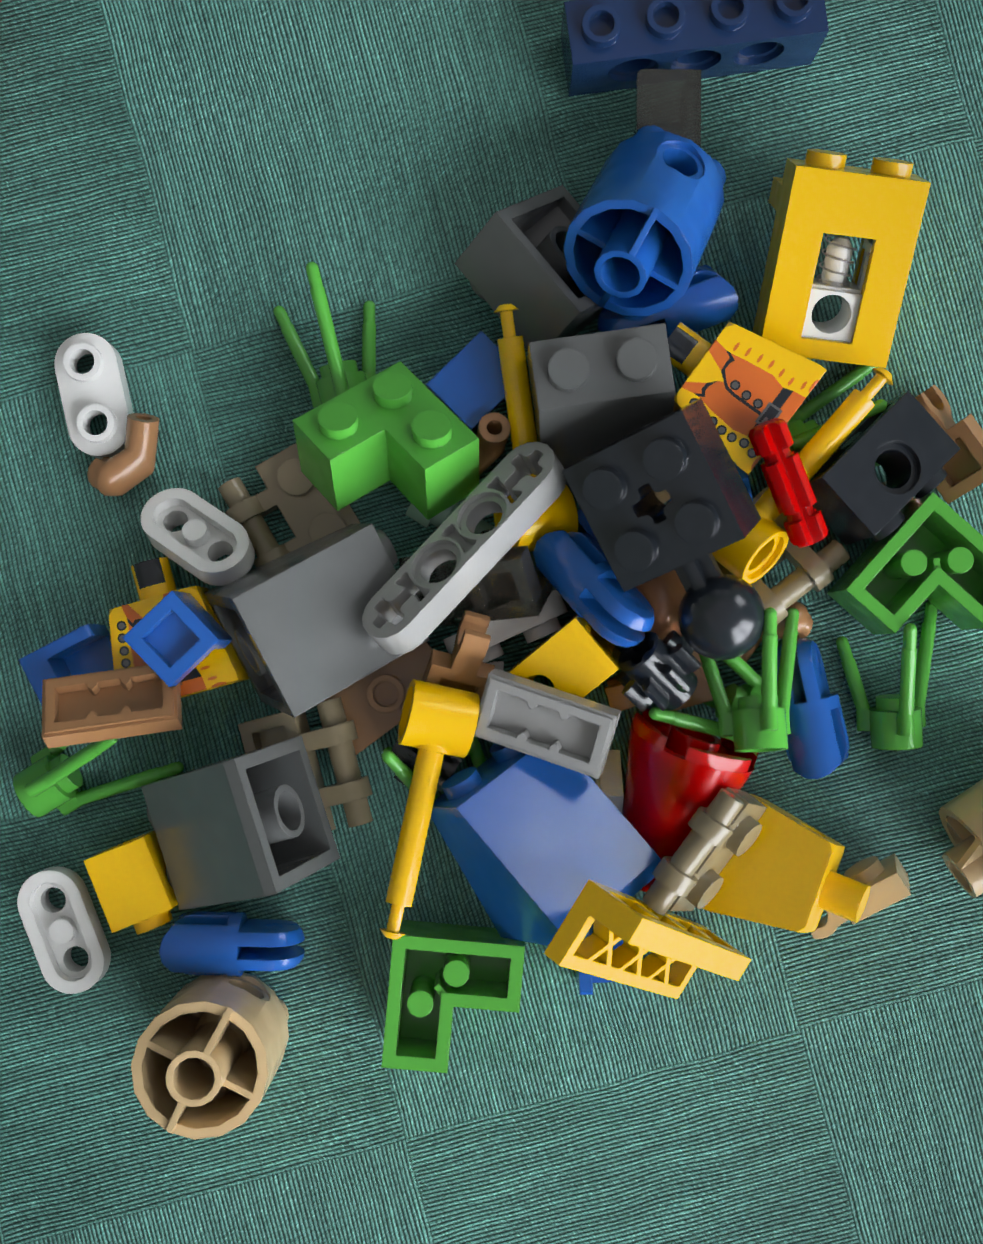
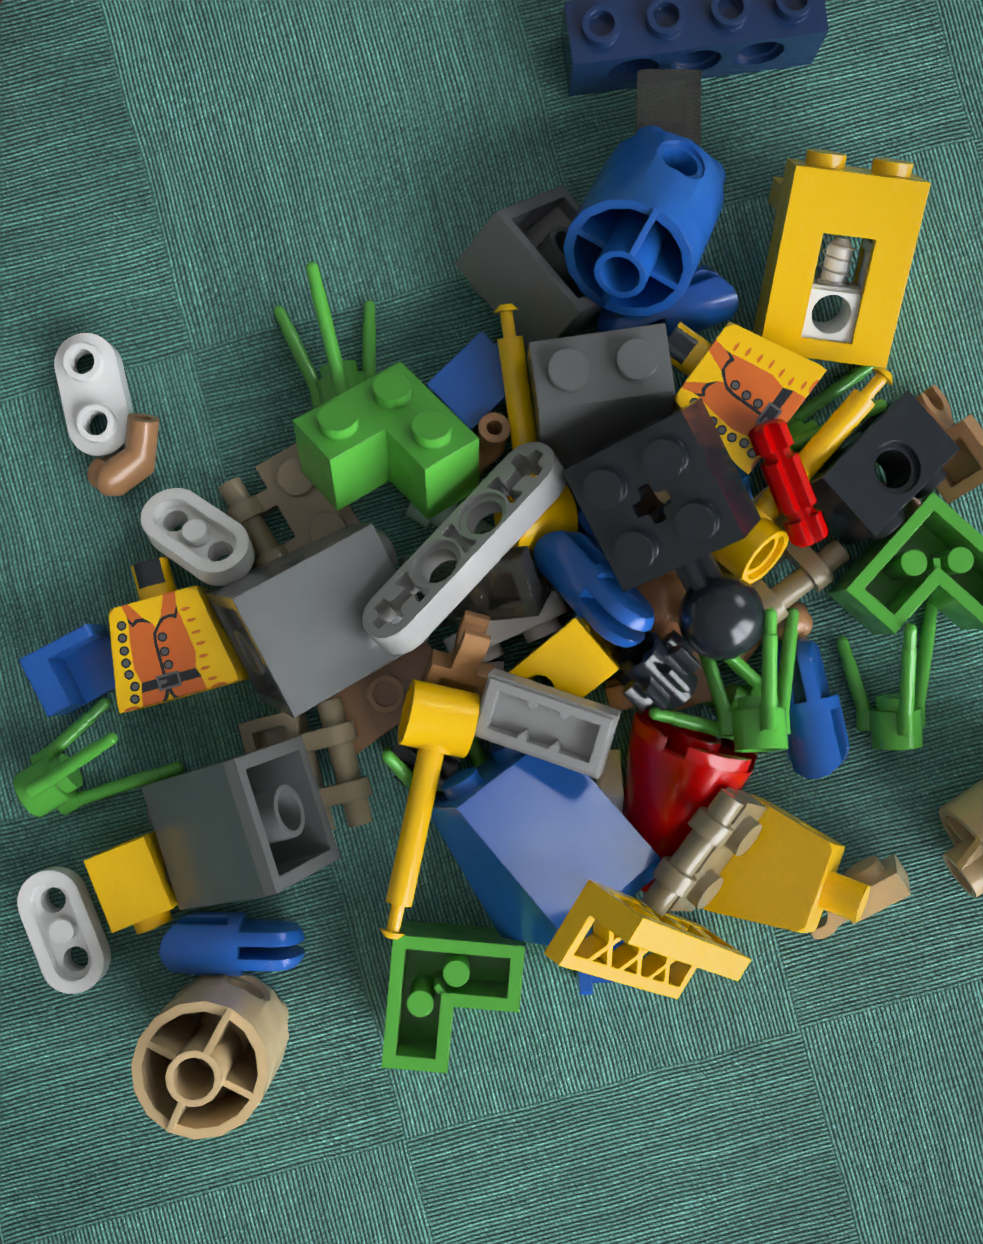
(108, 706): medium nougat plate -> none
(176, 637): blue panel -> none

